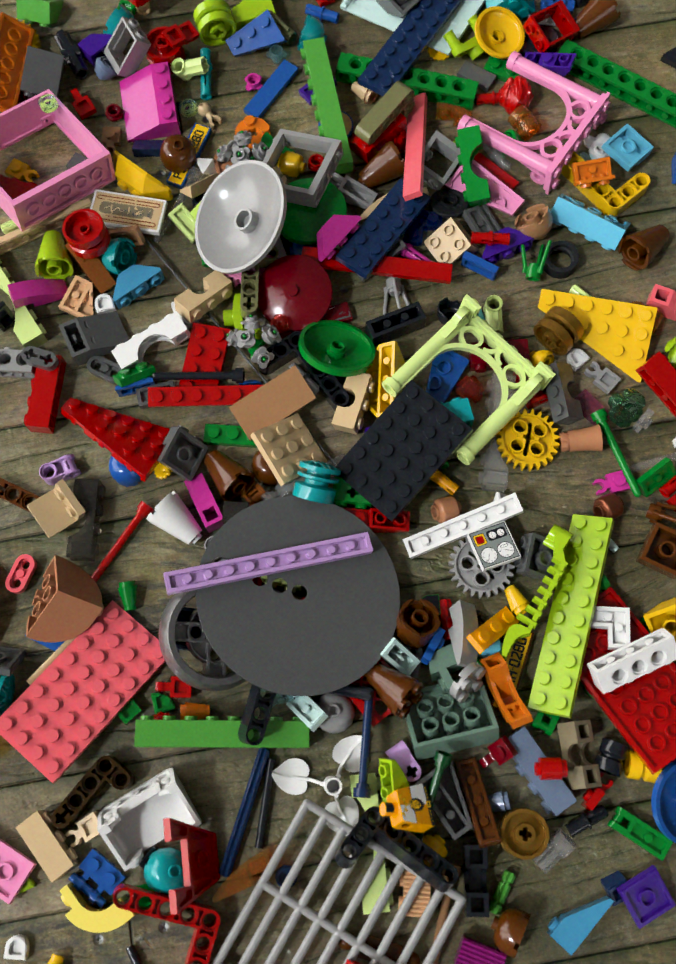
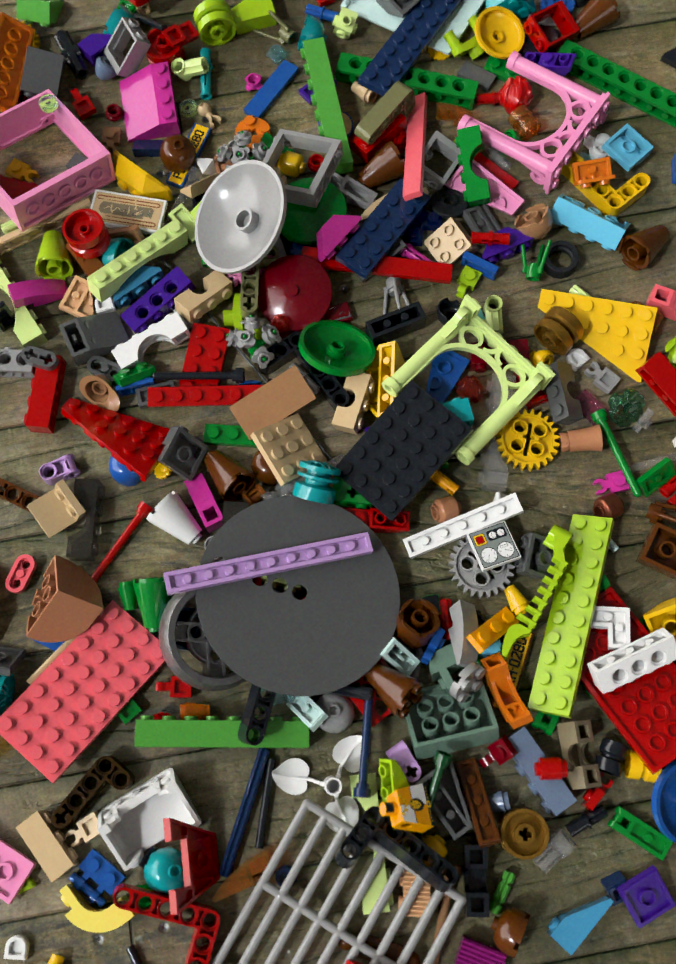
(100, 392): none -> medium nougat piece
(111, 276): none -> yellowish green arch
(149, 300): none -> dark purple brick
(150, 22): none -> black bar
(152, 600): none -> green cone
(162, 703): green tile -> none
(257, 34): blue wing -> none
(345, 23): none -> yellowish green brick
(467, 280): none -> lime plate

